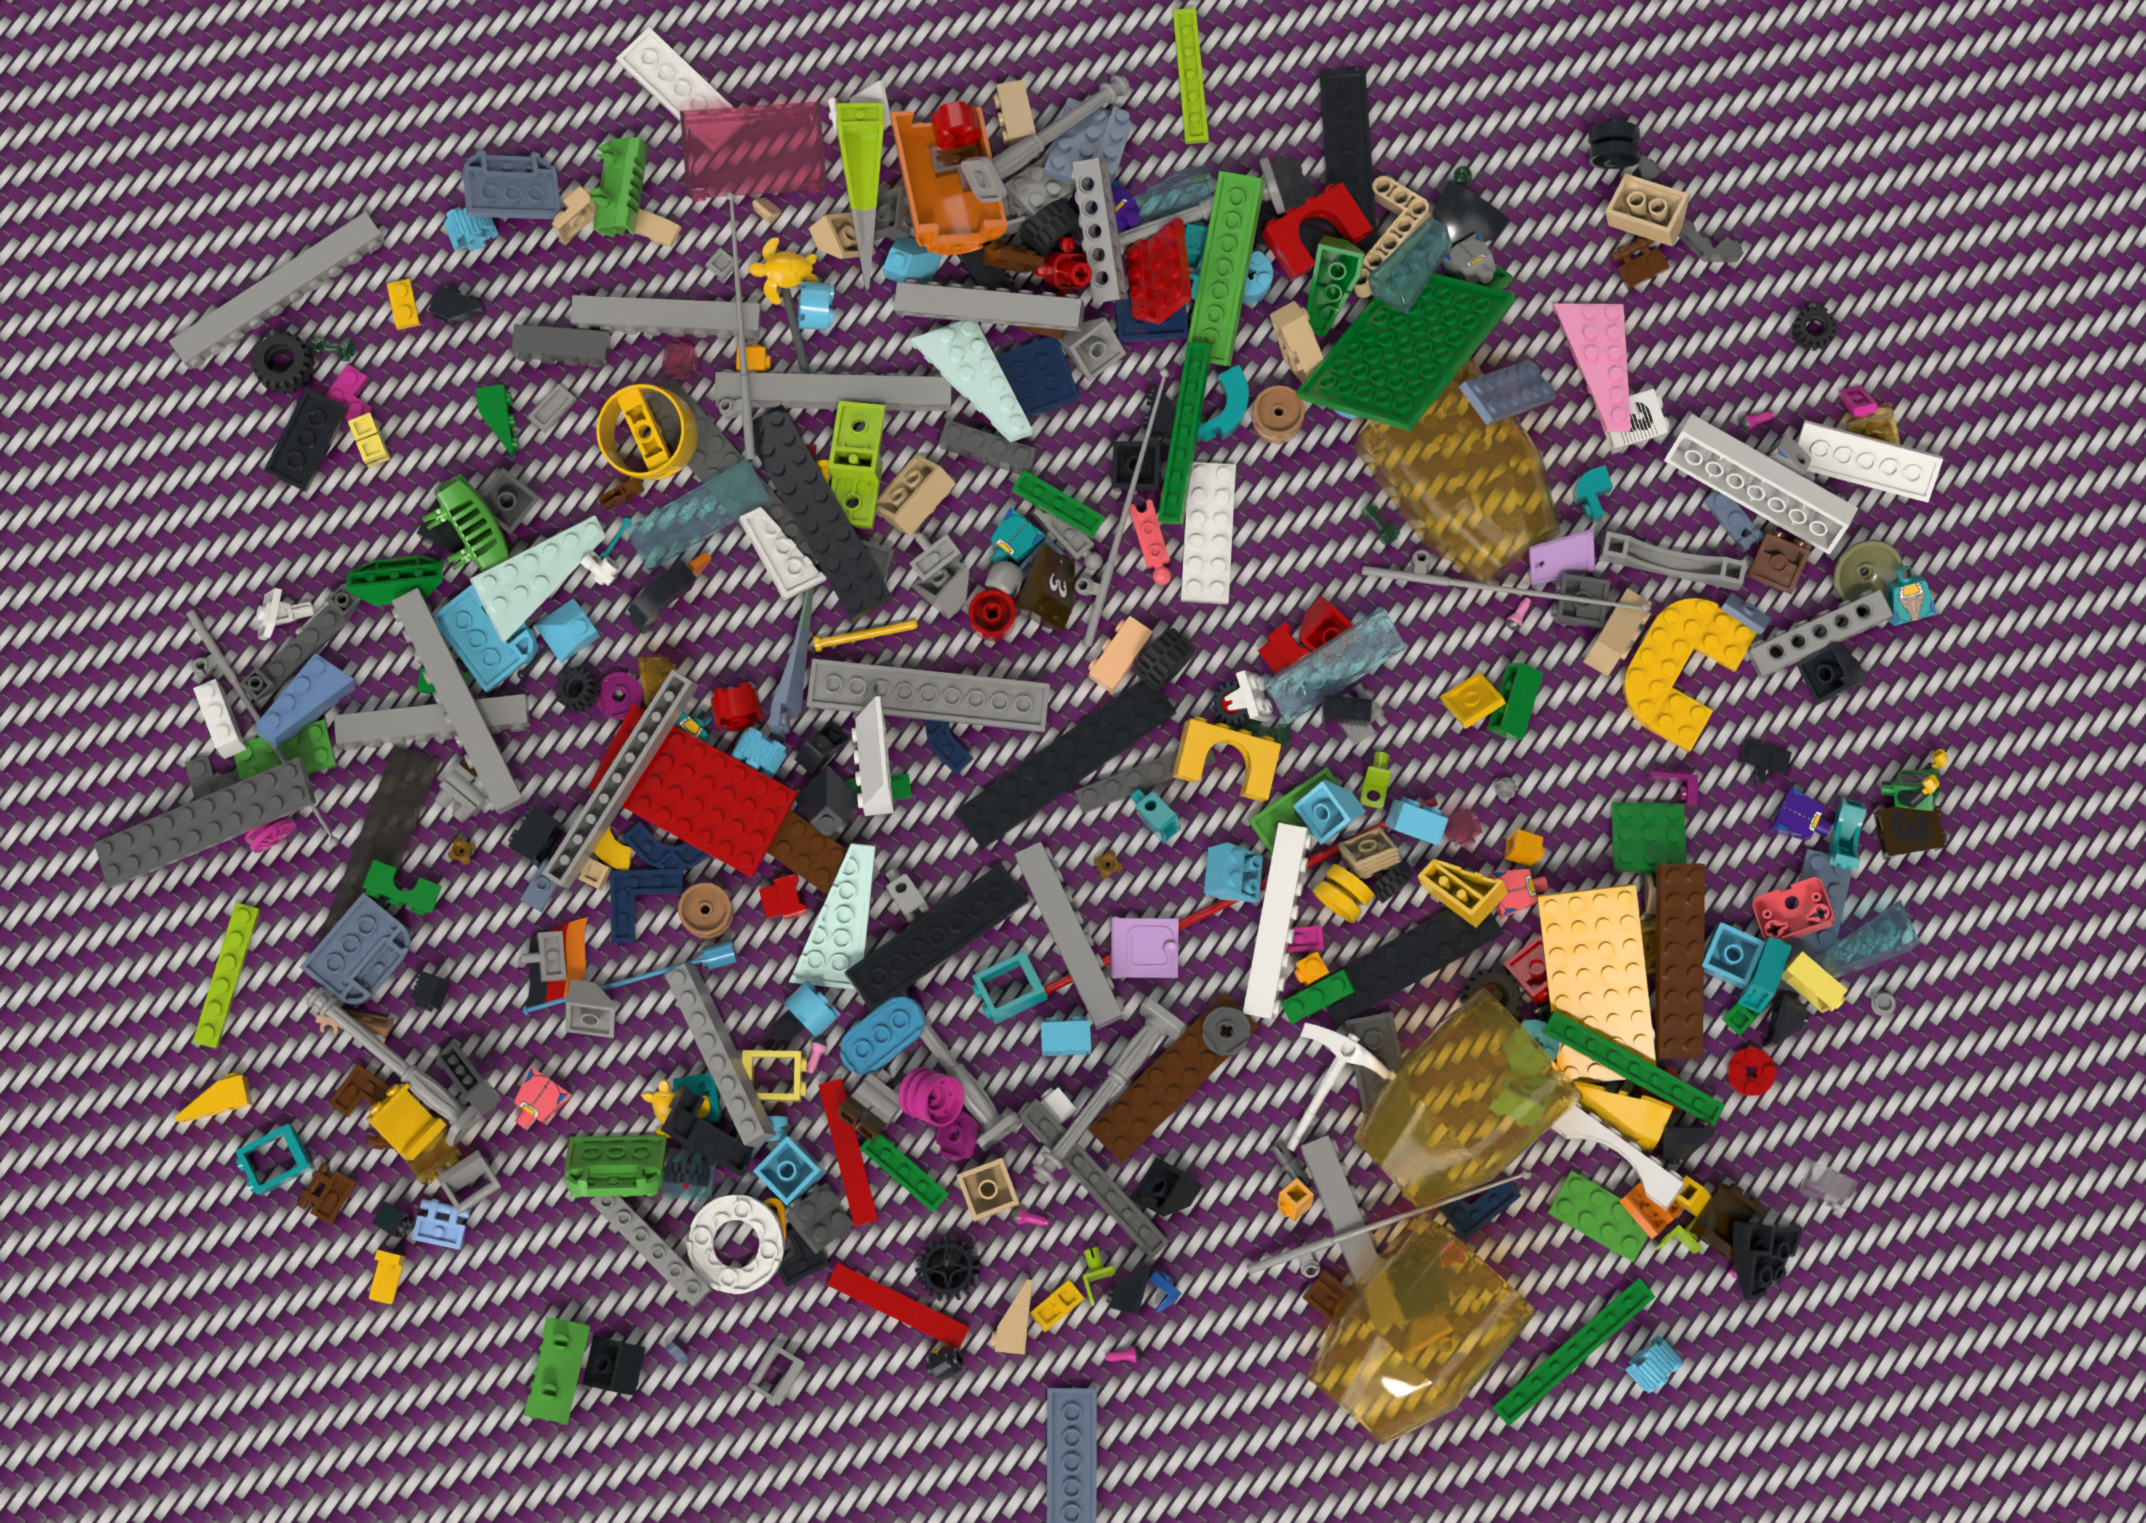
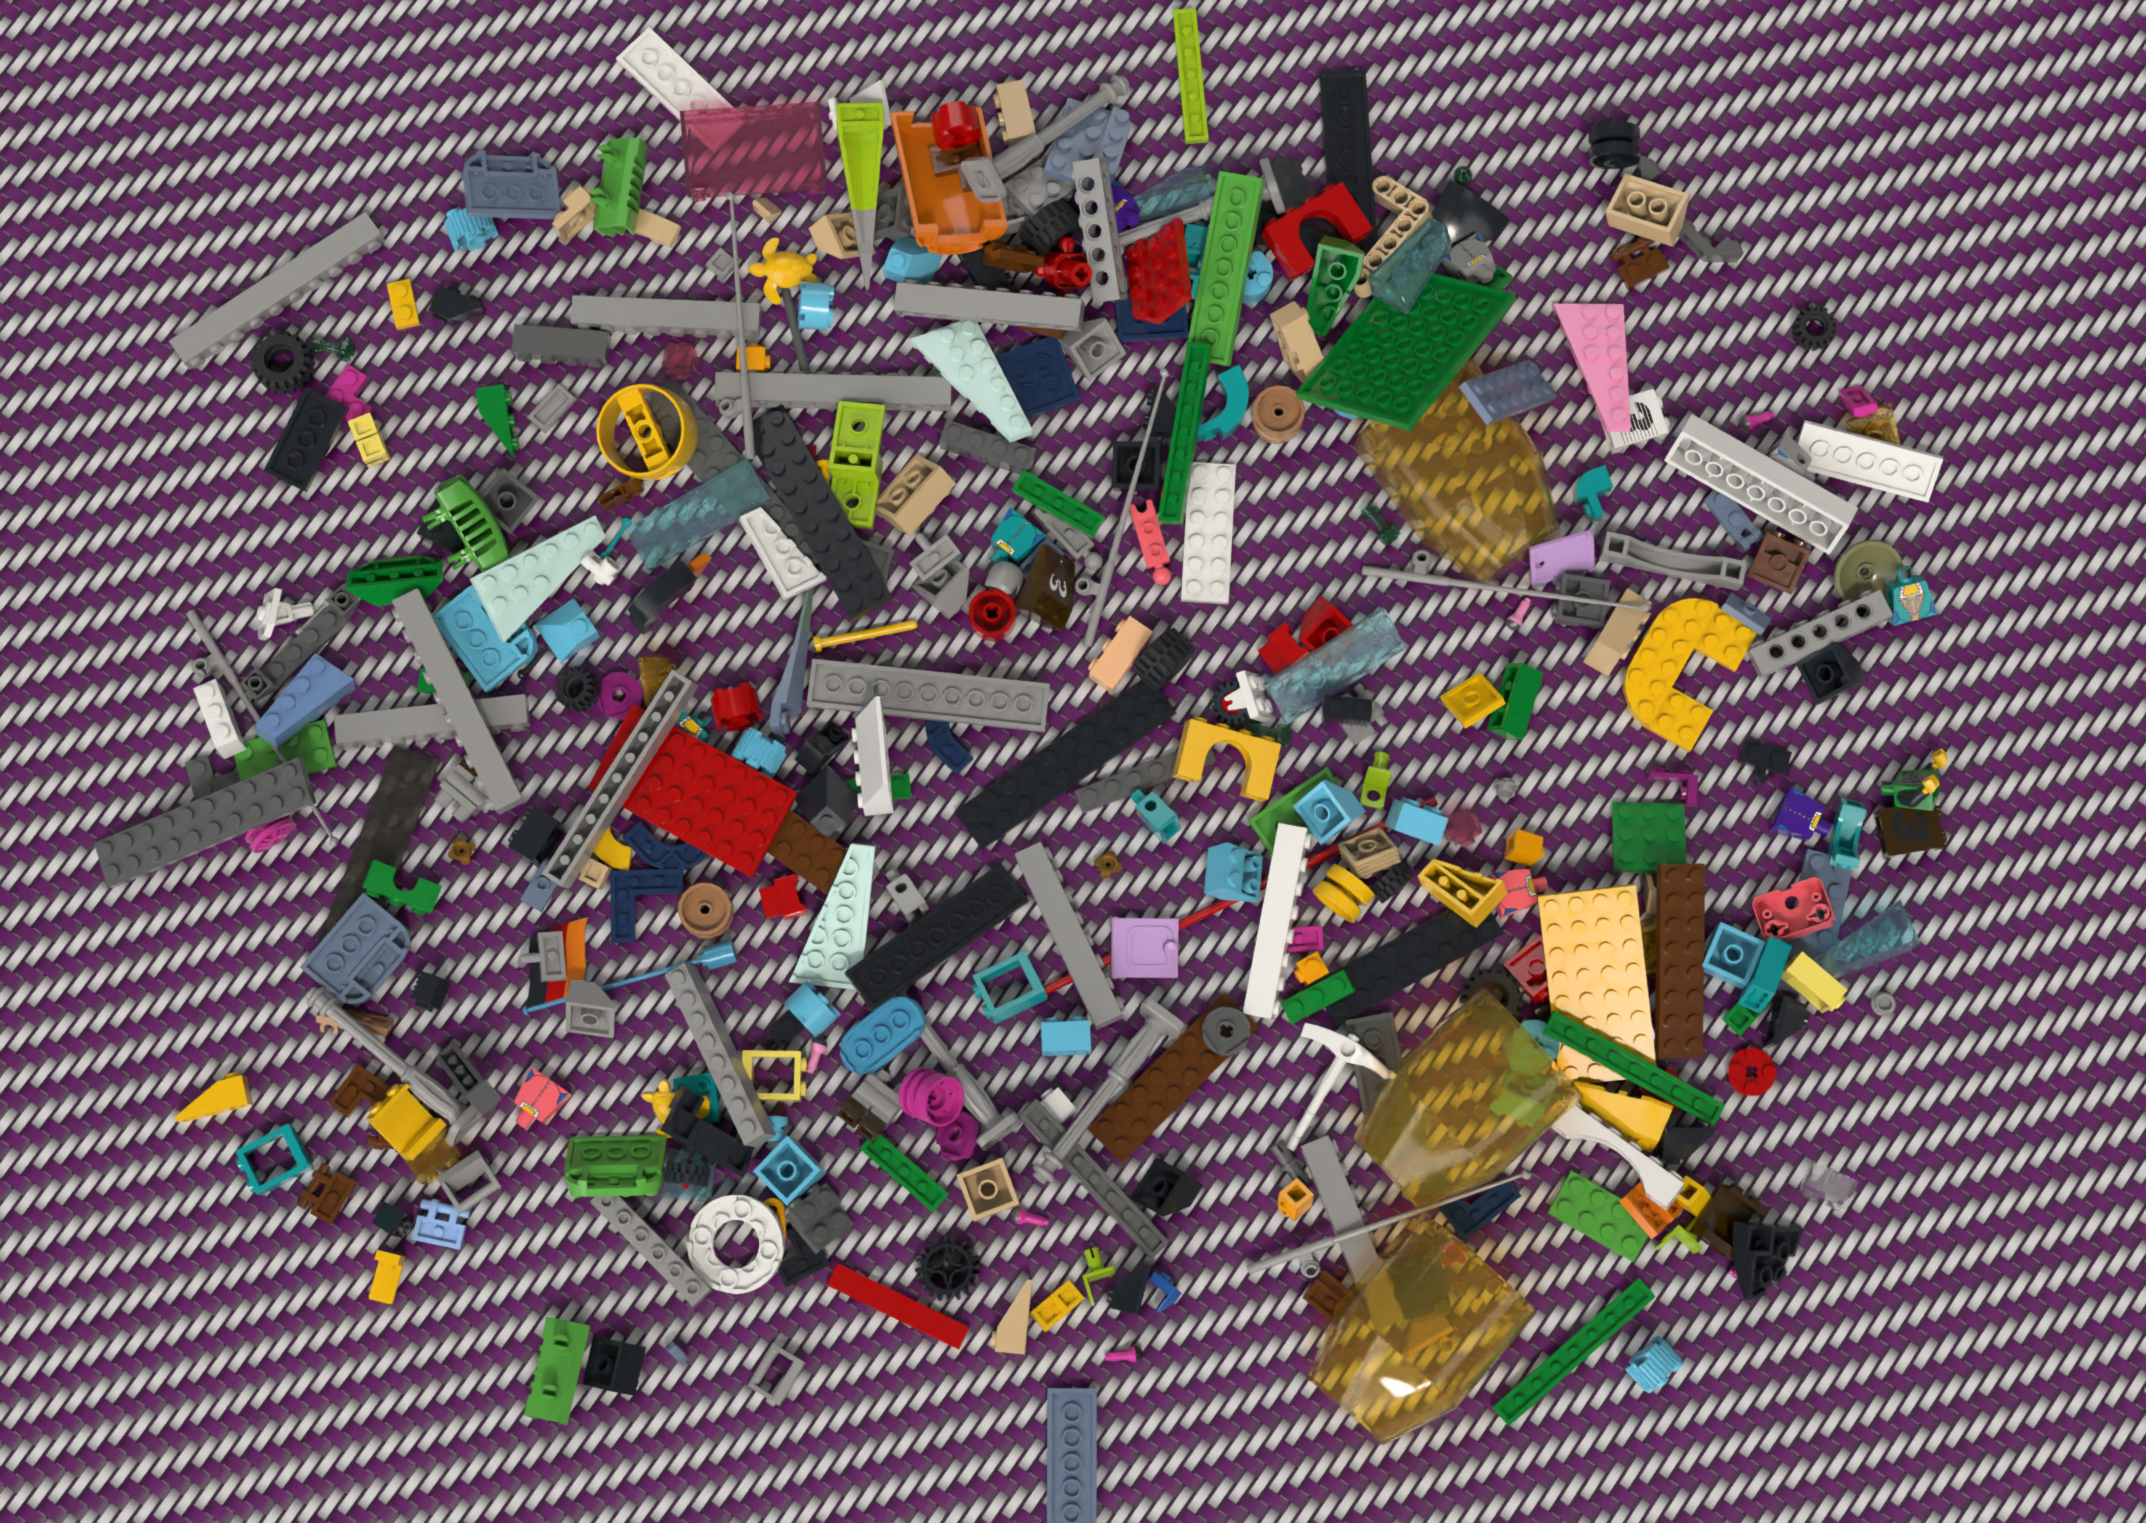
(226, 975): lime plate -> none
(848, 1155): red tile -> none
(944, 1362): black head -> none

